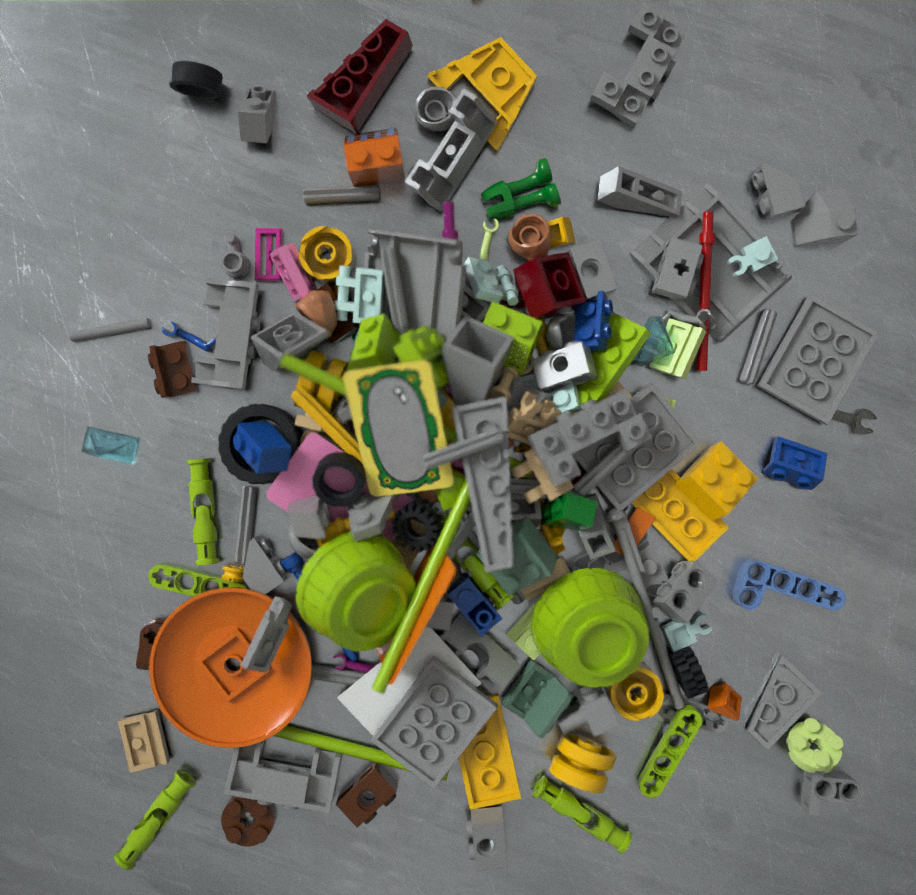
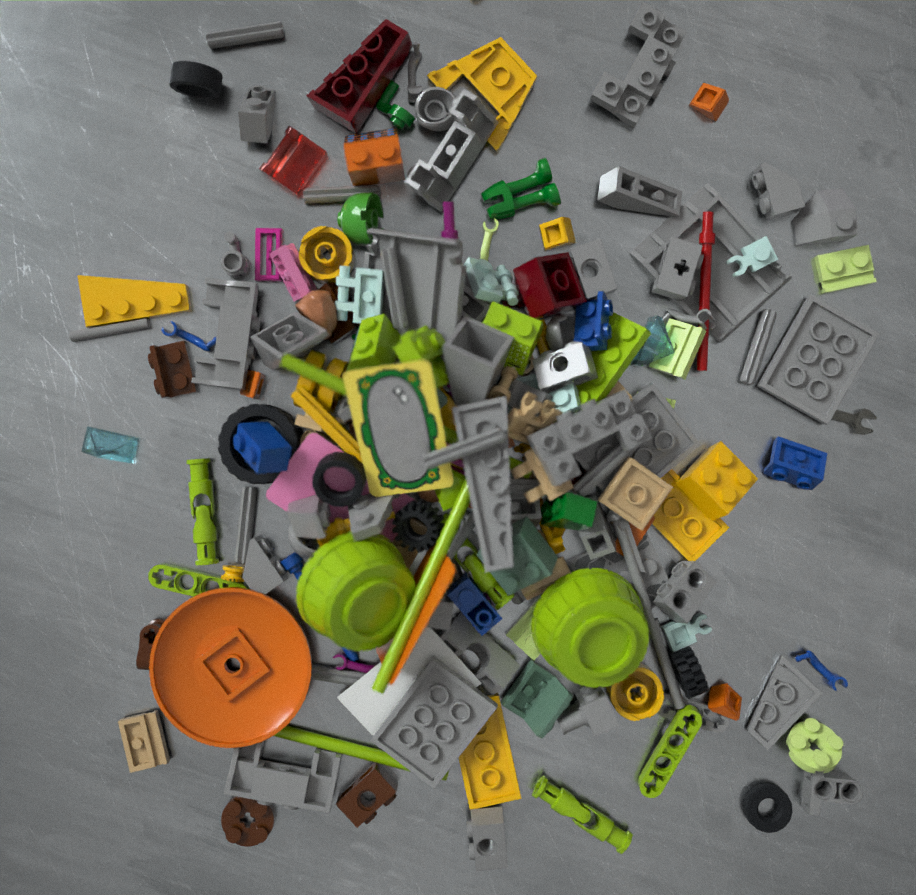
(122, 300): none -> yellow wing
(153, 820): lime piece -> none
(245, 34): none -> light grey axle
(253, 384): none -> orange slope
(268, 636): light grey hinge -> none
(299, 166): none -> clear red plate
(359, 215): none -> bright green cylinder
(399, 116): none -> green plate
(413, 90): none -> light grey piece
(530, 236): nougat hair -> none
(582, 763): yellow wheel -> none
(635, 493): none -> tan plate
(710, 101): none -> orange slope
(779, 819): none -> black tyre
(790, 586): medium blue beam -> none
(831, 678): none -> blue piece
(845, 269): none -> yellowish green plate

